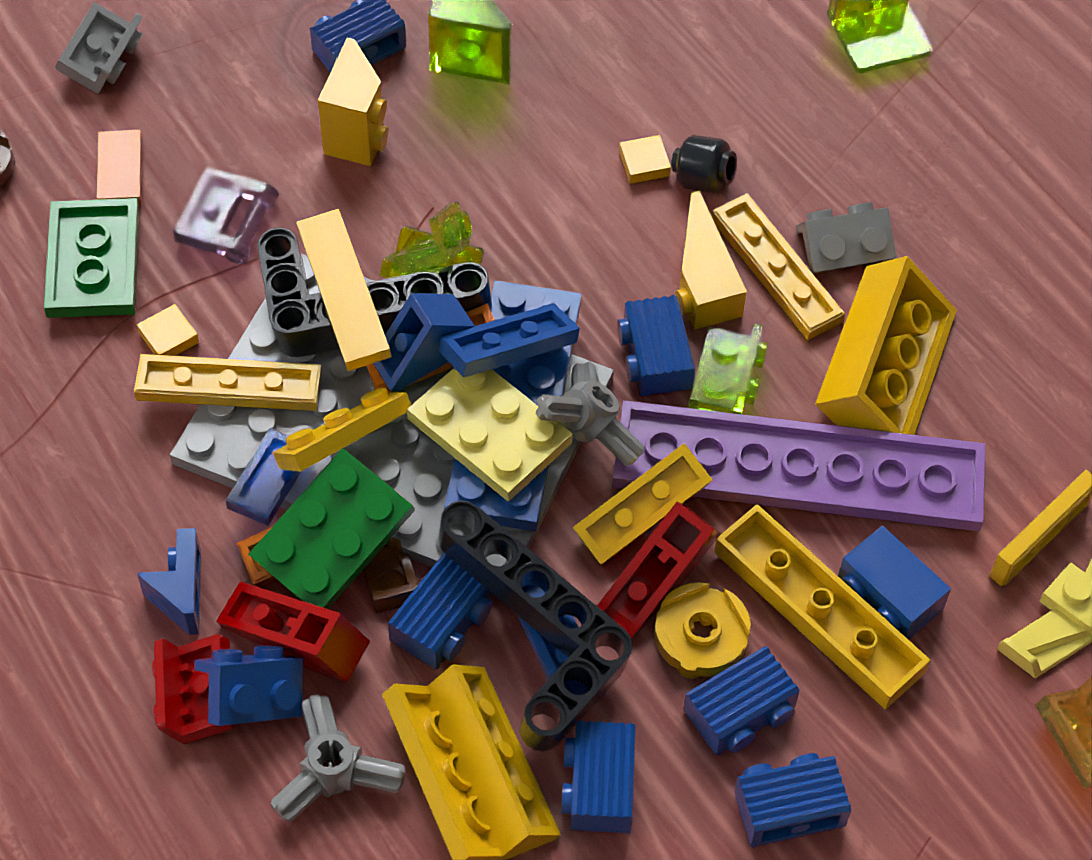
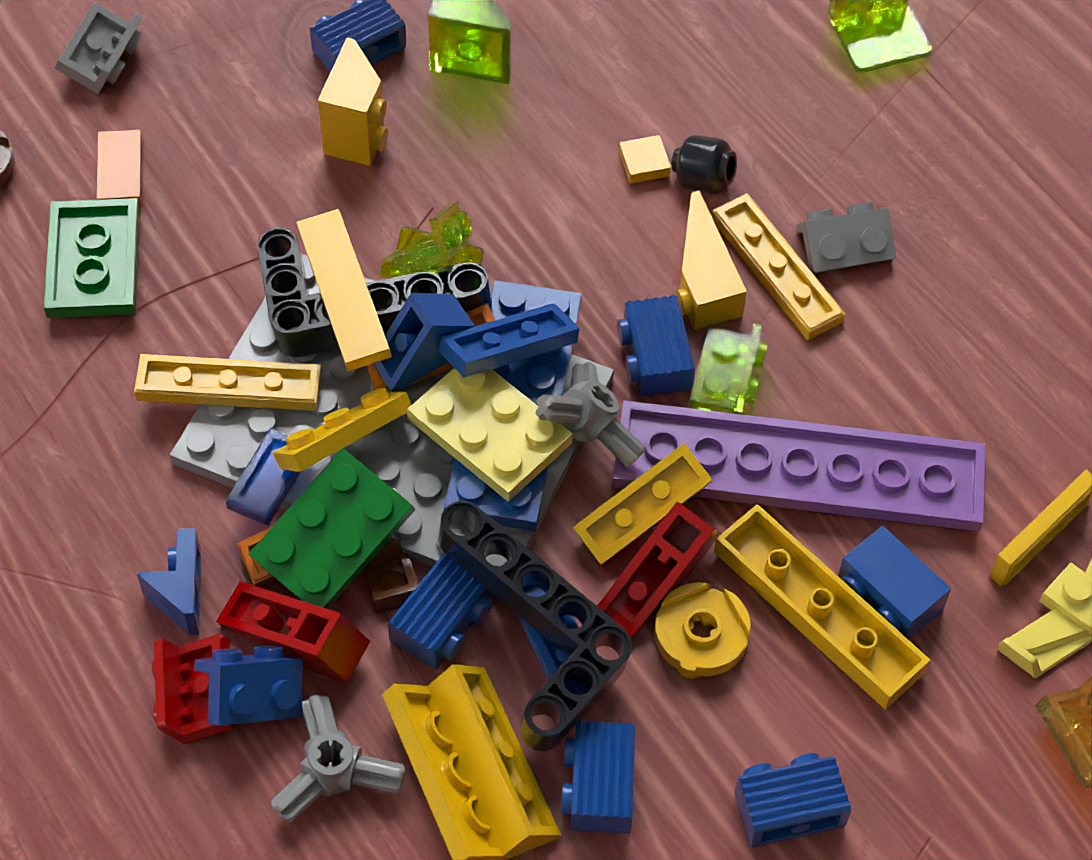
(168, 332): yellow tile -> none
(213, 209): clear purple plate -> none
(742, 701): blue brick -> none
(887, 350): yellow slope -> none

